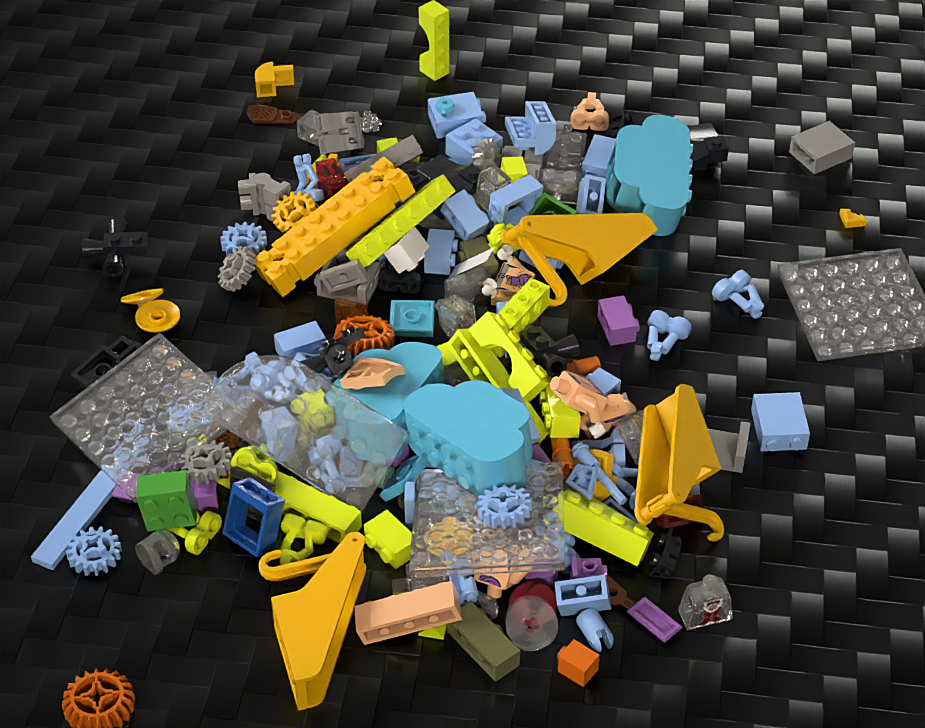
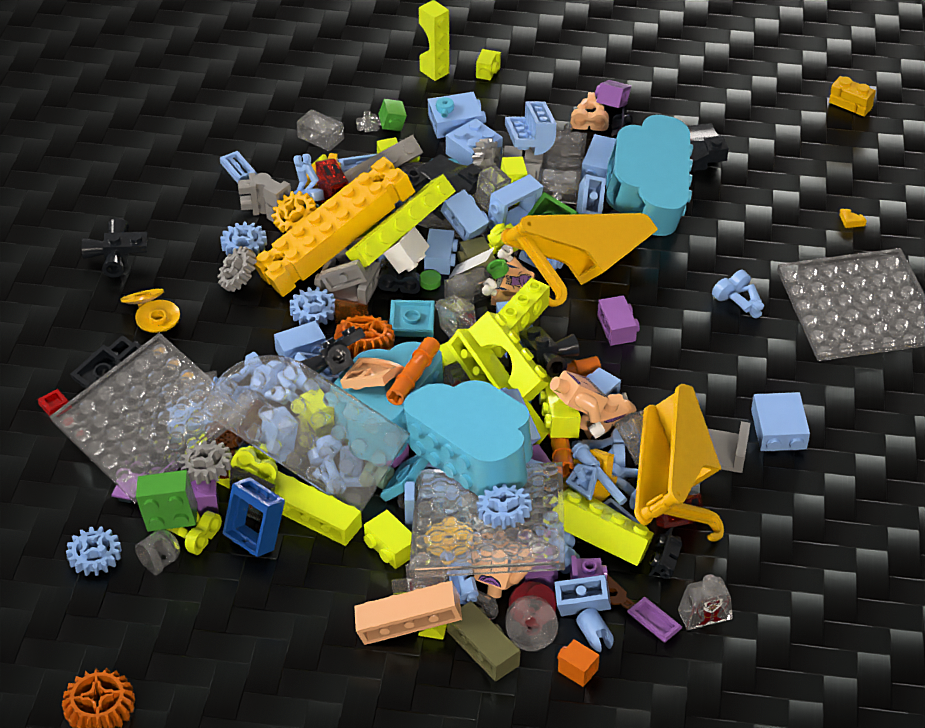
(52, 401): none -> red tile
(76, 519): light blue tile -> none
(238, 170): none -> light blue tile
(270, 76): yellow brick -> none
(271, 115): reddish brown piece -> none
(296, 527): neon yellow piece -> none
(313, 306): none -> light blue gear
(316, 618): yellow piece -> none
(341, 130): light grey hips -> none
(392, 115): none -> bright green brick
(405, 382): none -> orange piece
(430, 279): none -> bright green tile
(487, 64): none -> neon yellow brick
(497, 268): none -> bright green tile
(613, 93): none -> medium lavender brick
(661, 323): light blue piece -> none
(822, 147): light grey brick -> none
(852, 96): none -> yellow brick

